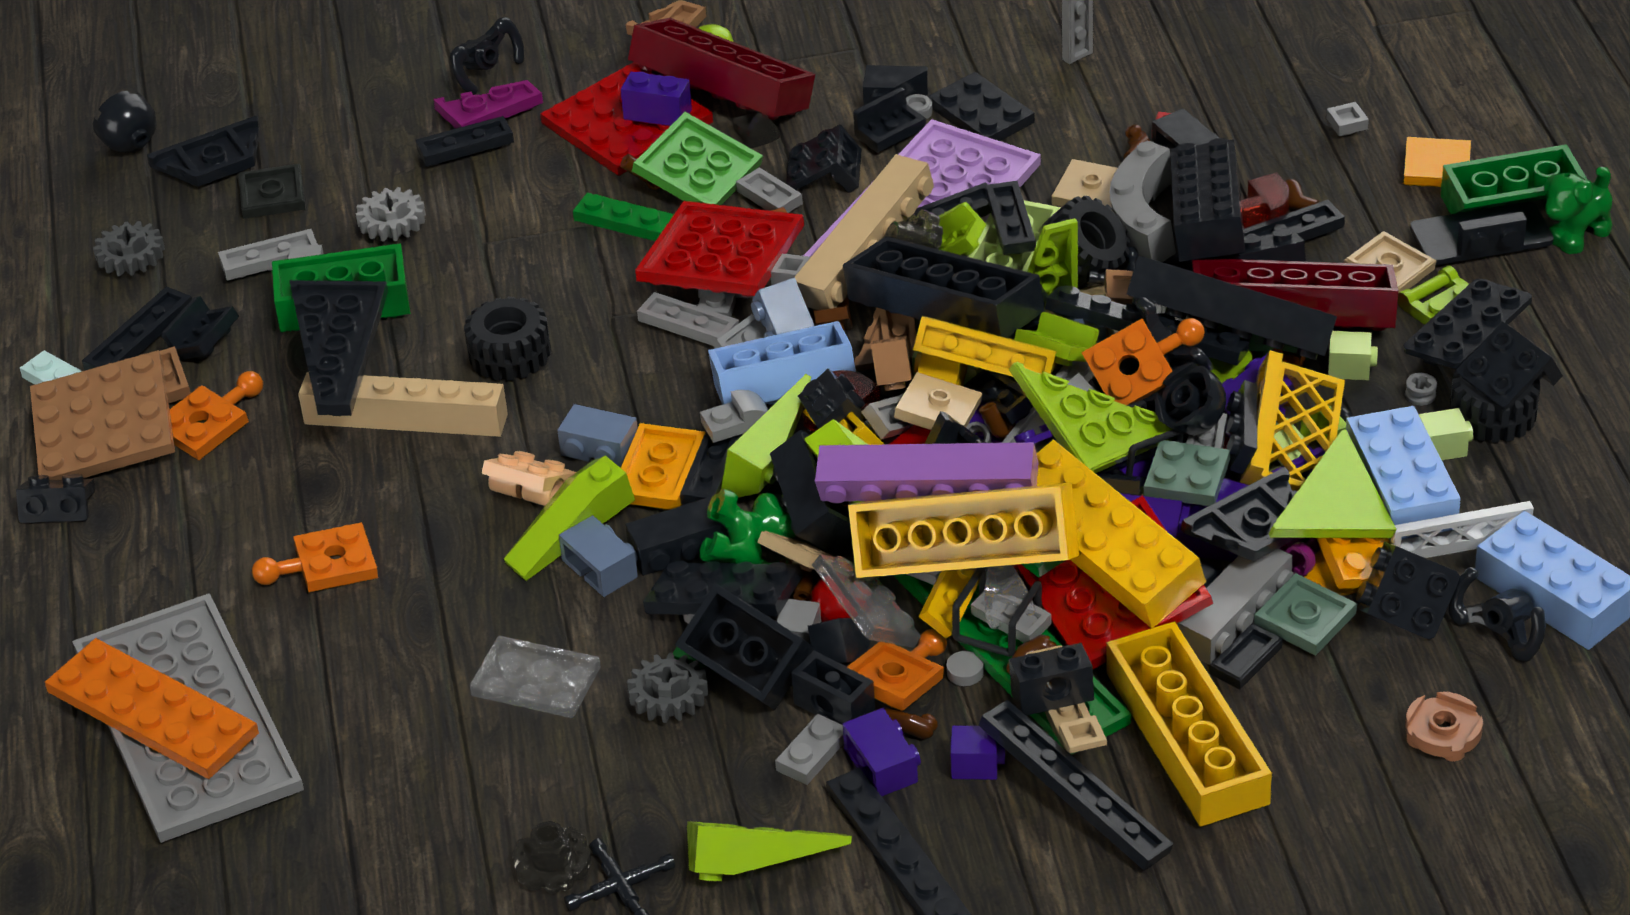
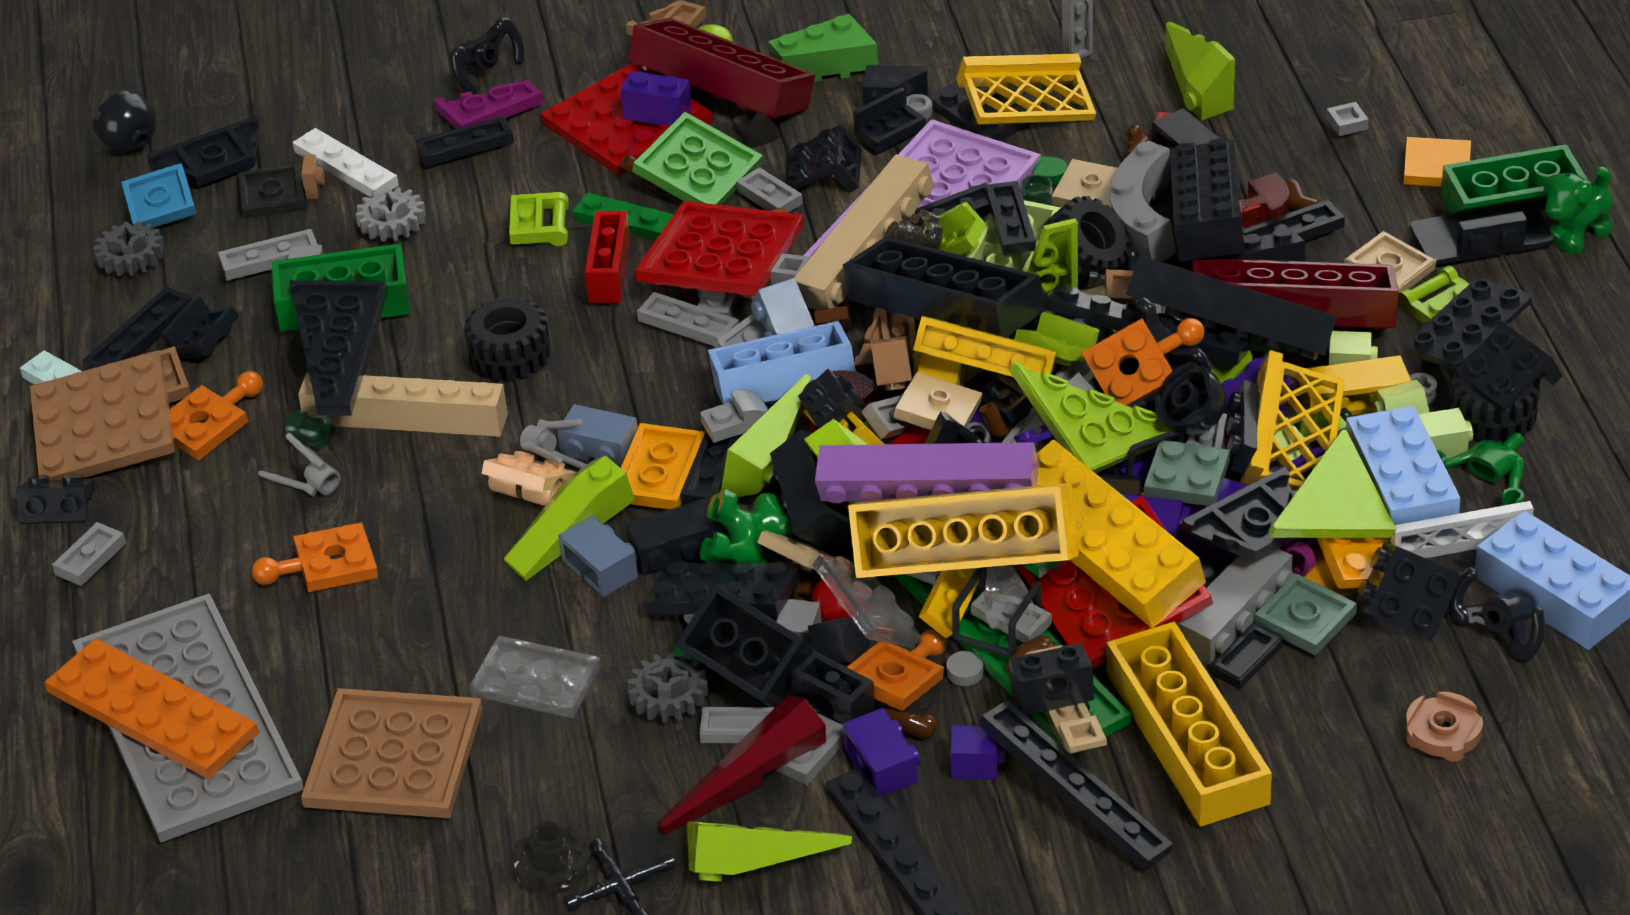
(89, 554): none -> light grey plate
(159, 196): none -> dark azure plate
(309, 429): none -> clear green wheel
(312, 176): none -> medium nougat plate
(318, 474): none -> light grey plant
(345, 163): none -> white plate
(392, 753): none -> medium nougat plate
(528, 214): none -> lime plate
(542, 442): none -> light grey plant
(607, 257): none -> red brick
(730, 723): none -> light grey tile
(779, 738): none -> dark red wedge
(827, 48): none -> bright green wedge
(1024, 72): none -> yellow fence
(1037, 189): none -> clear green wheel
(1051, 167): none -> green tile
(1202, 71): none -> lime wedge
(1361, 382): none -> yellow brick
(1402, 396): none -> yellowish green brick
(1492, 461): none -> green piece

